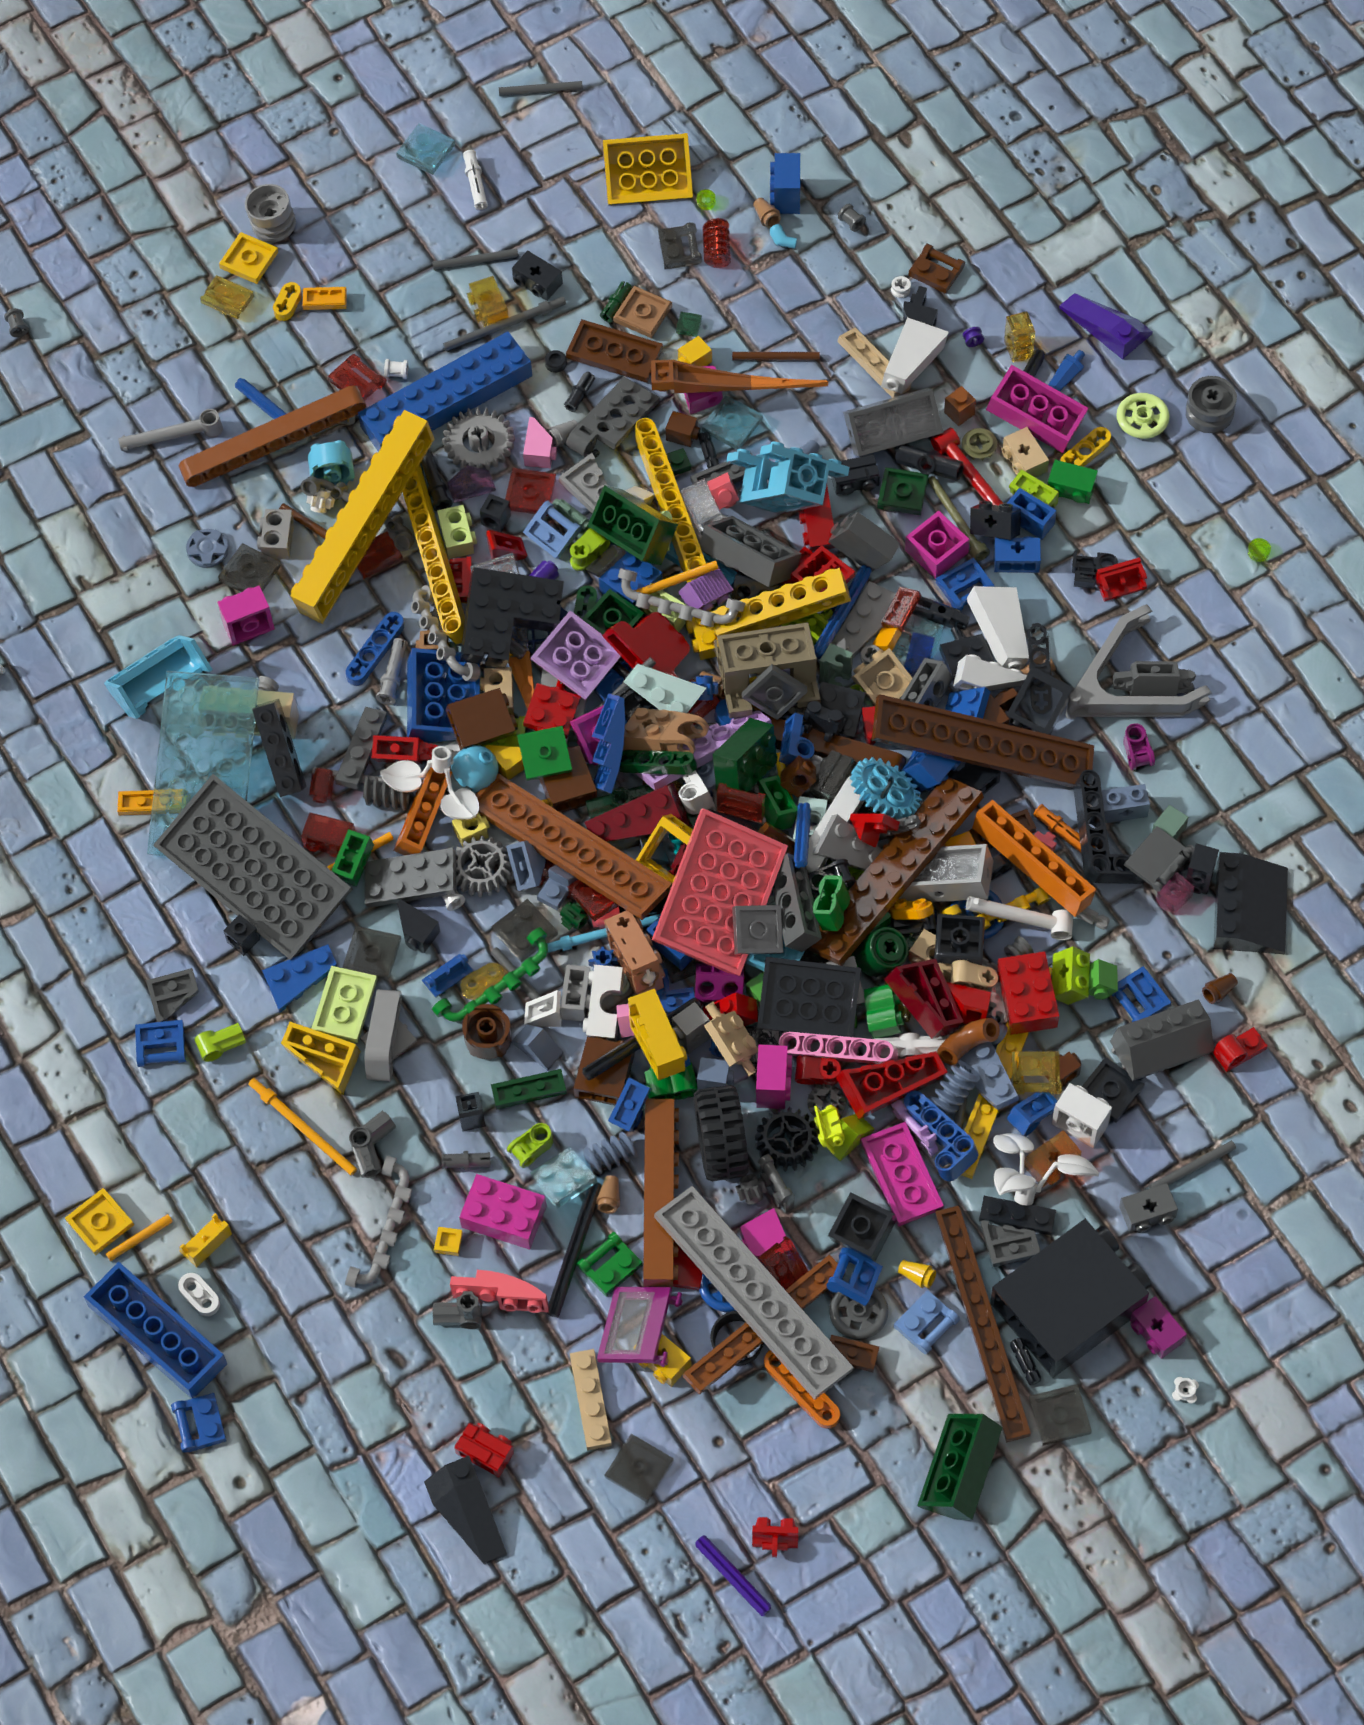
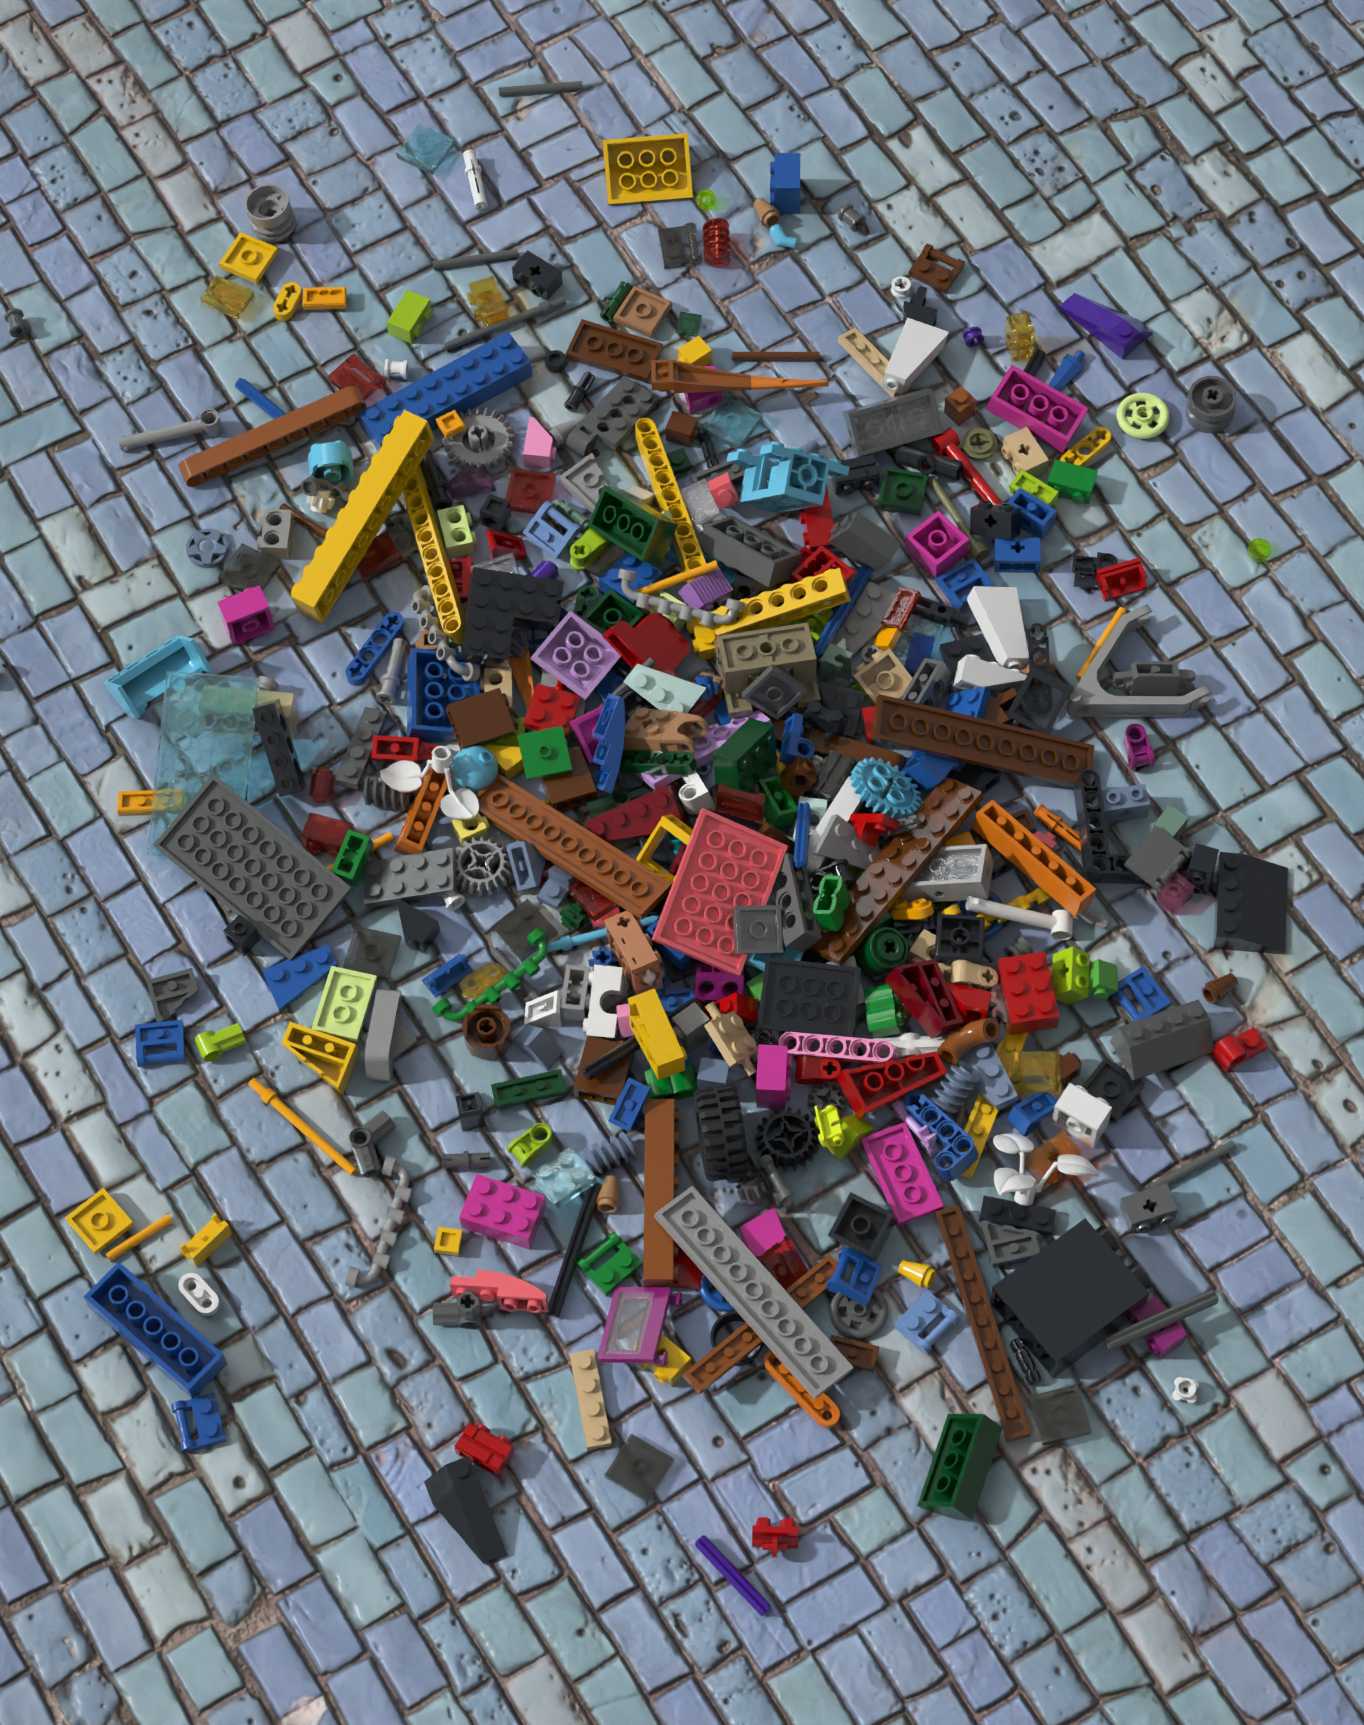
(409, 316): none -> lime brick
(450, 424): none -> light orange tile
(1120, 612): none -> light orange bar
(1161, 1320): none -> dark grey axle

